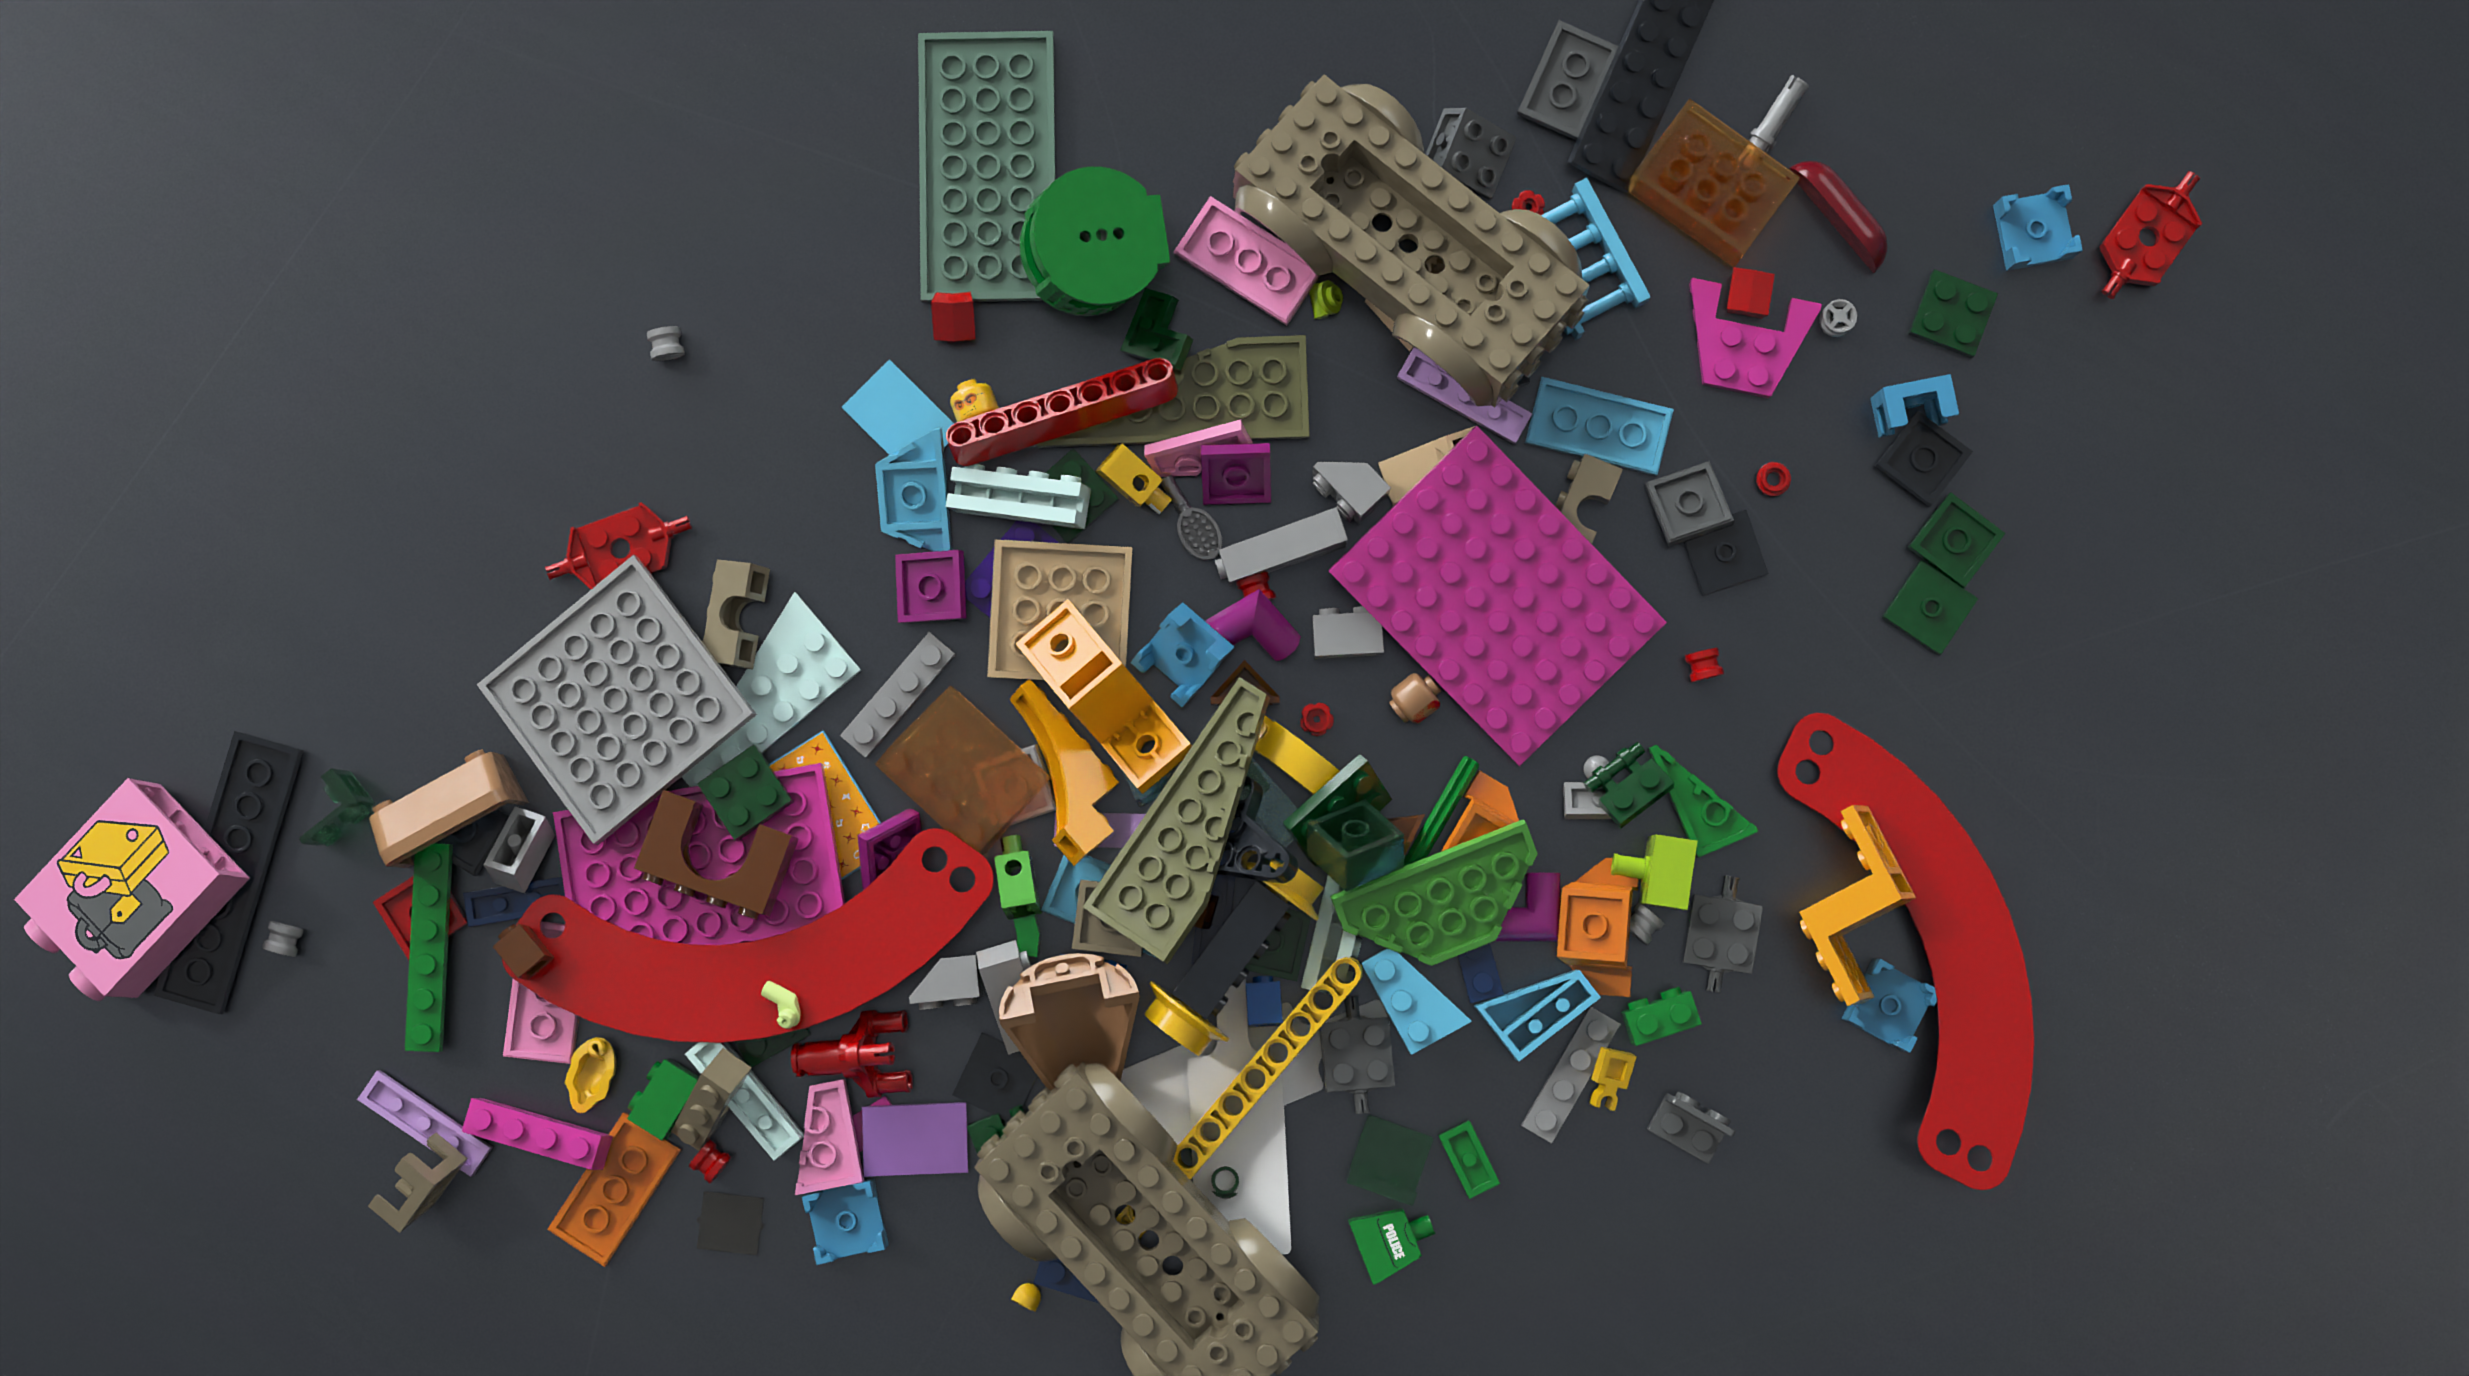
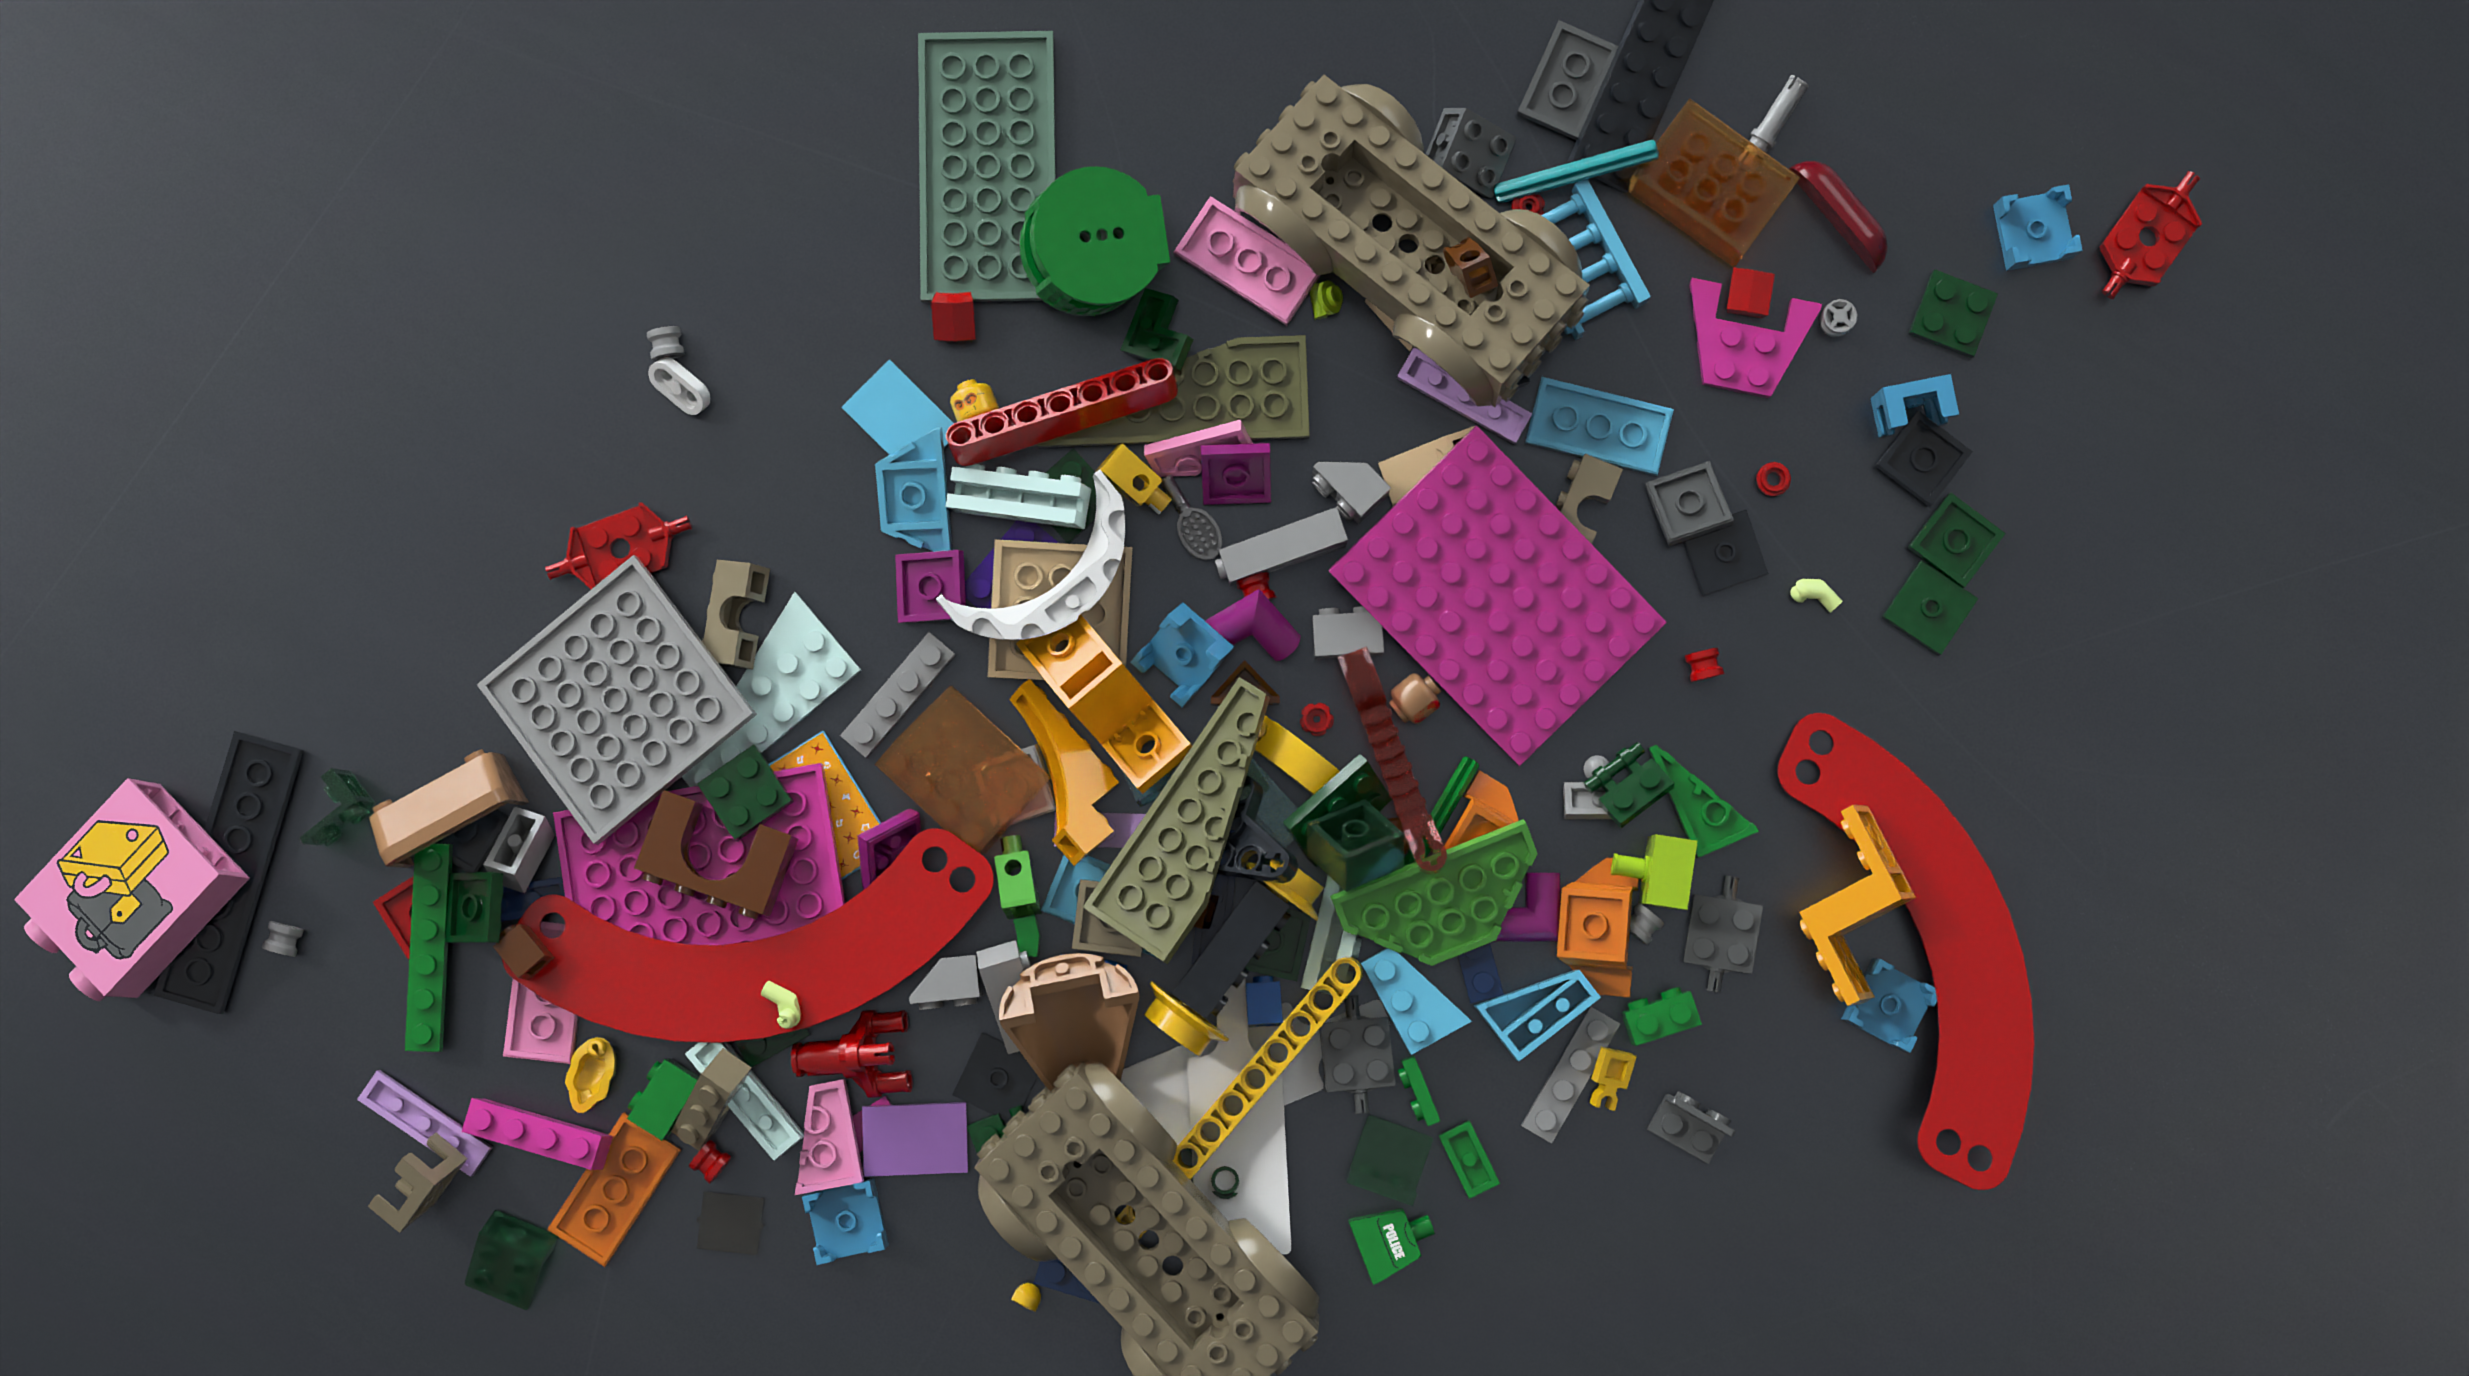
(474, 907): none -> dark green plate
(509, 1259): none -> clear green bracket
(679, 385): none -> white plate
(1071, 596): none -> white windscreen
(1390, 754): none -> clear red piece
(1423, 1105): none -> green plate
(1471, 267): none -> reddish brown leg
(1576, 171): none -> teal axle
(1815, 590): none -> yellowish green arm

